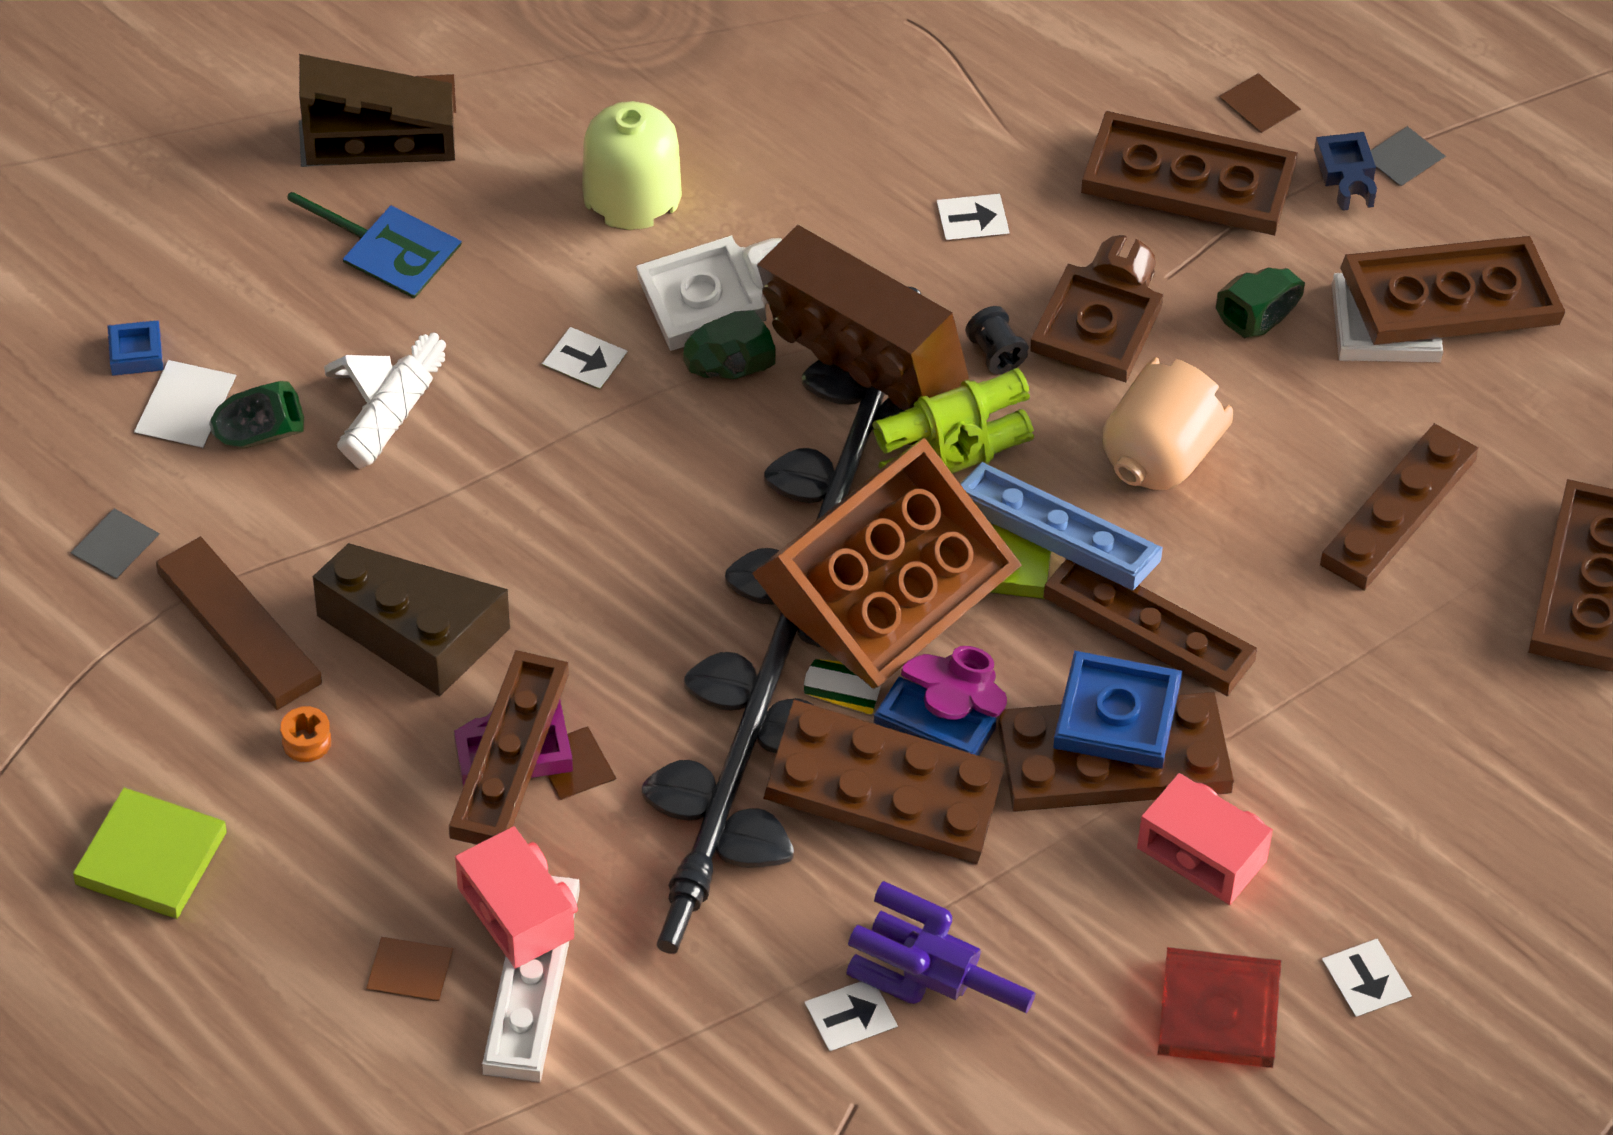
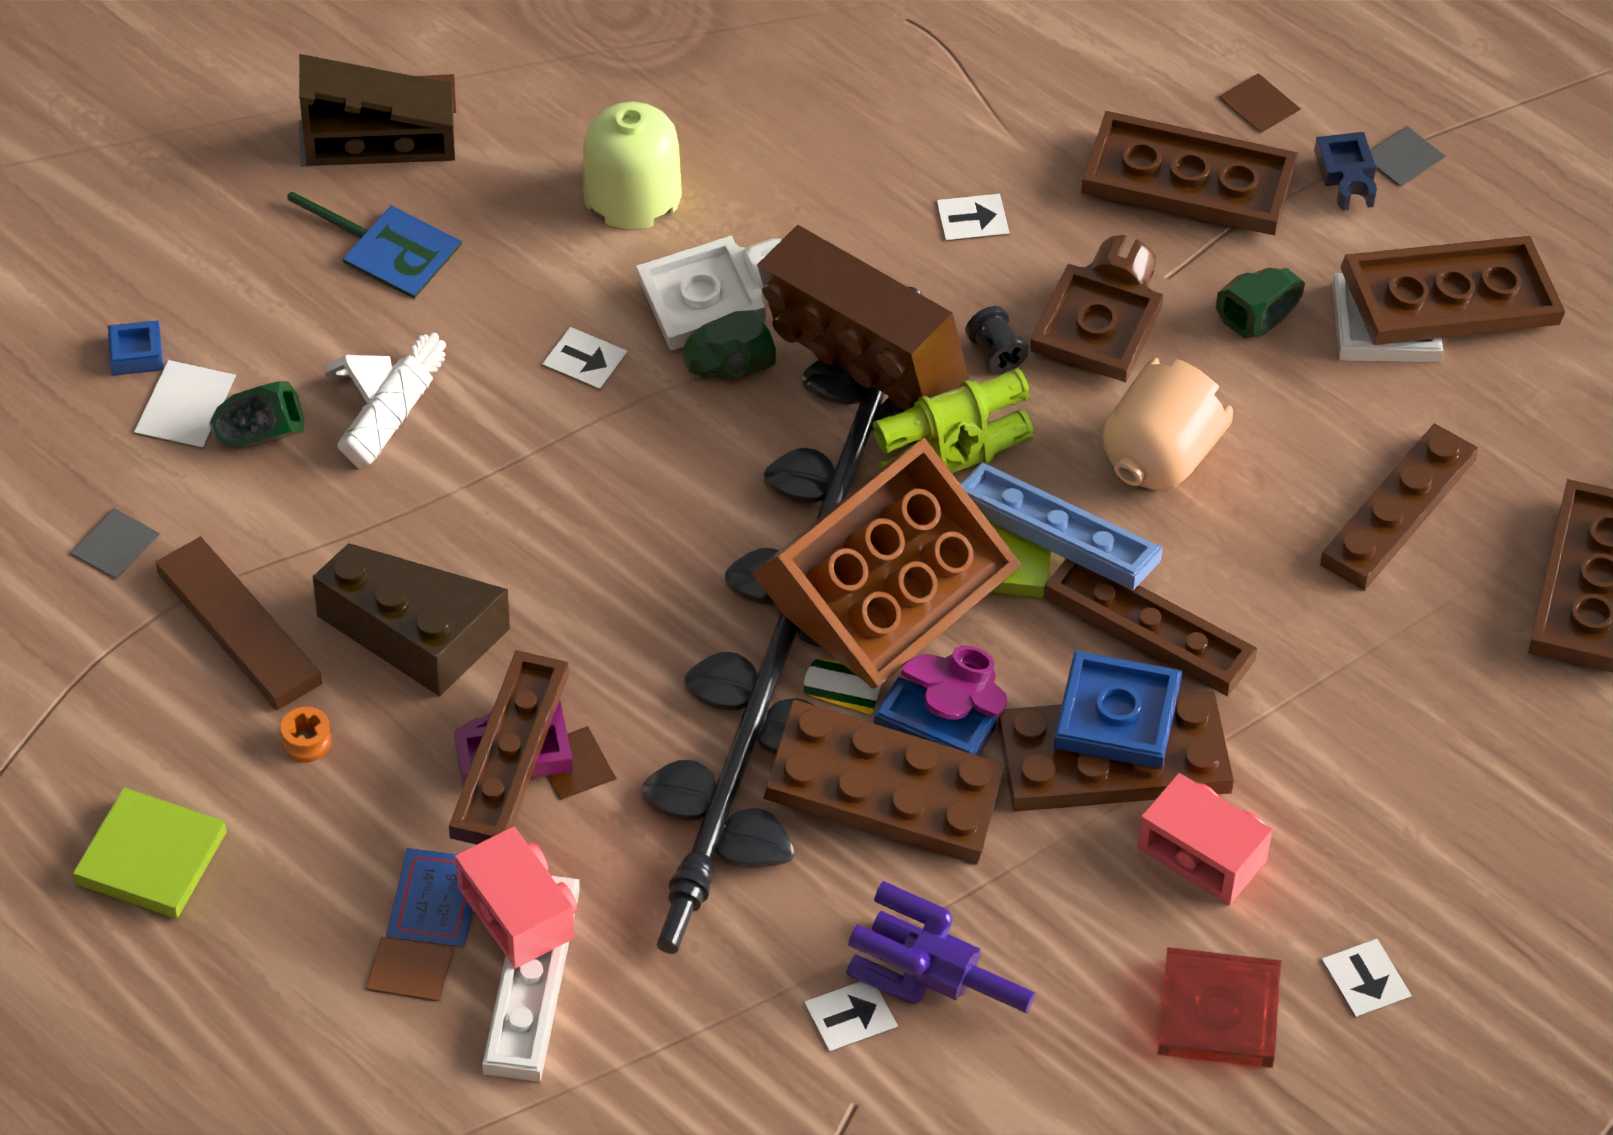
(429, 901): none -> blue sticker

